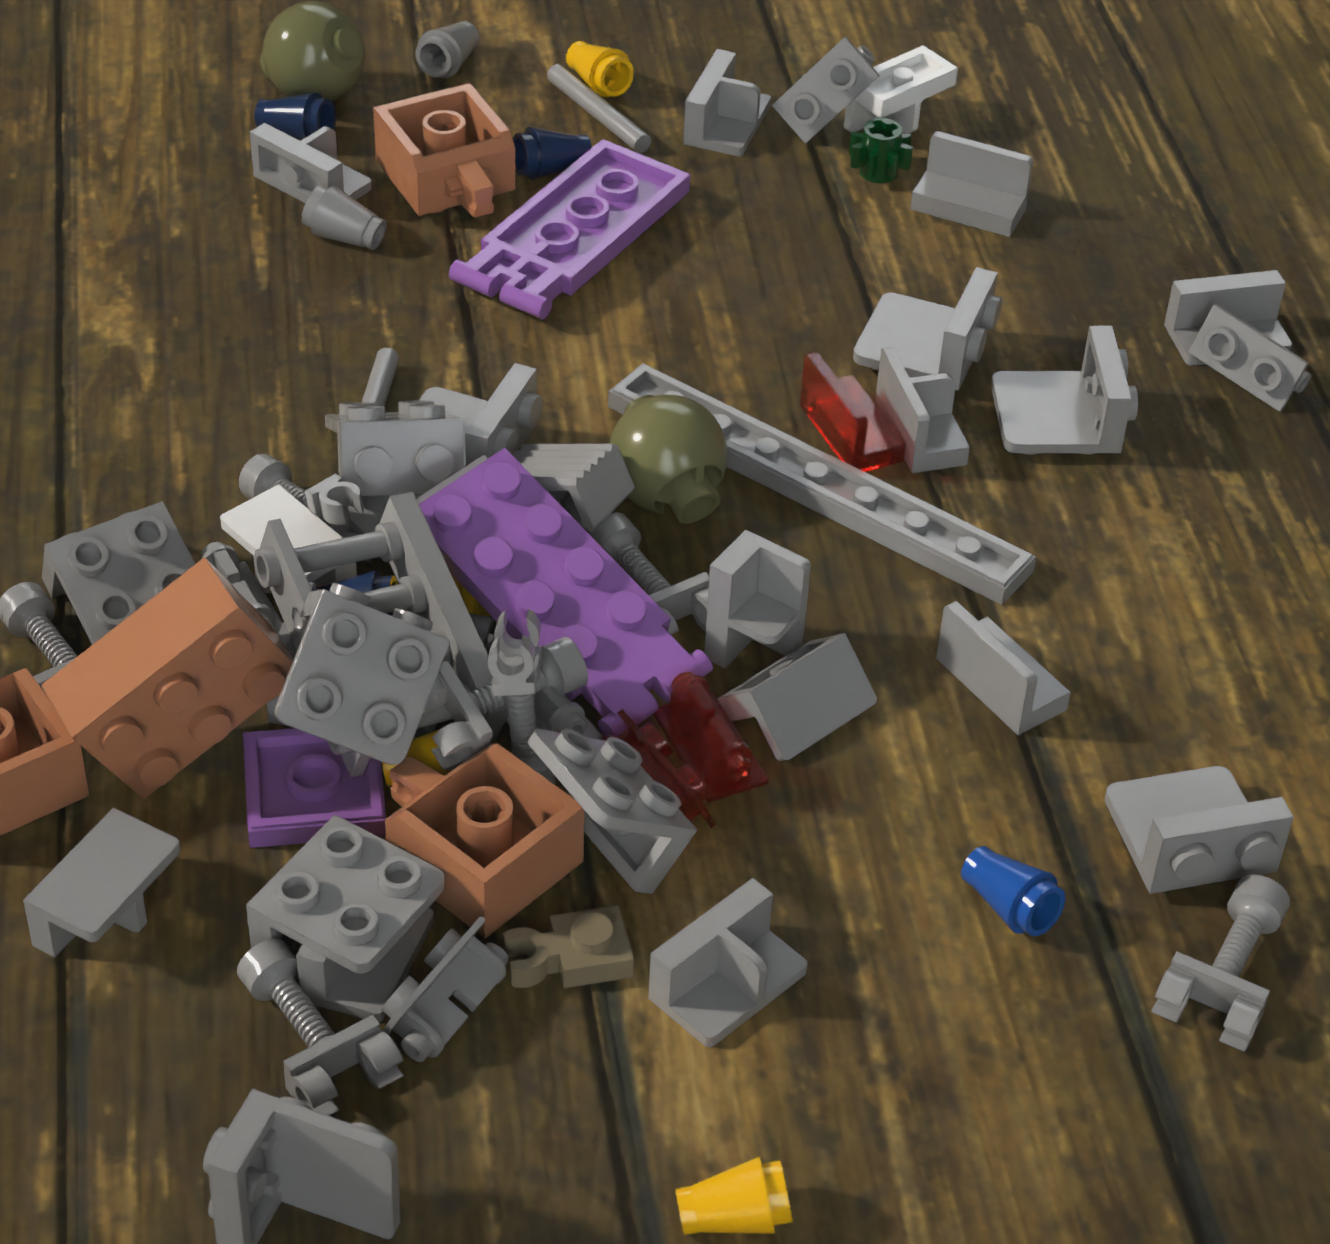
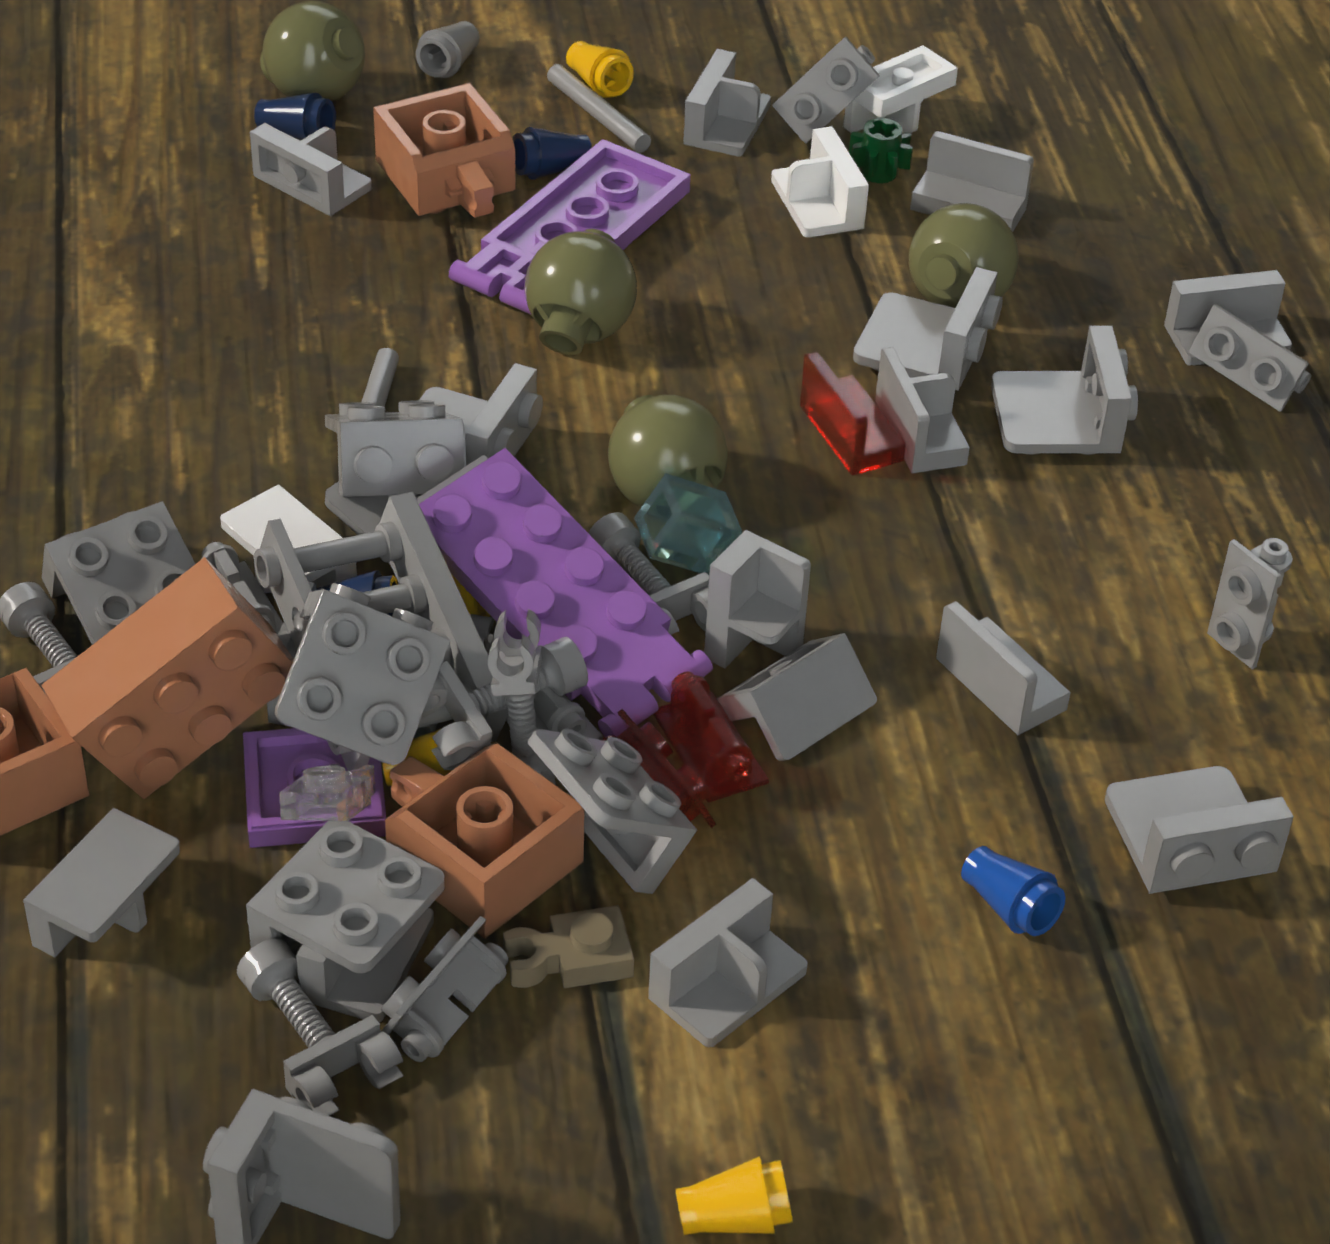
(326, 499): light grey bar -> none
(328, 794): none -> clear plate
(341, 218): light grey cone -> none
(579, 289): none -> olive brick
(581, 477): light grey brick -> none
(687, 524): none -> clear light blue brick
(826, 190): none -> white panel
(849, 494): light grey tile -> none
(954, 244): none -> olive brick
(1248, 597): none -> light grey hinge
(1257, 909): light grey bar -> none

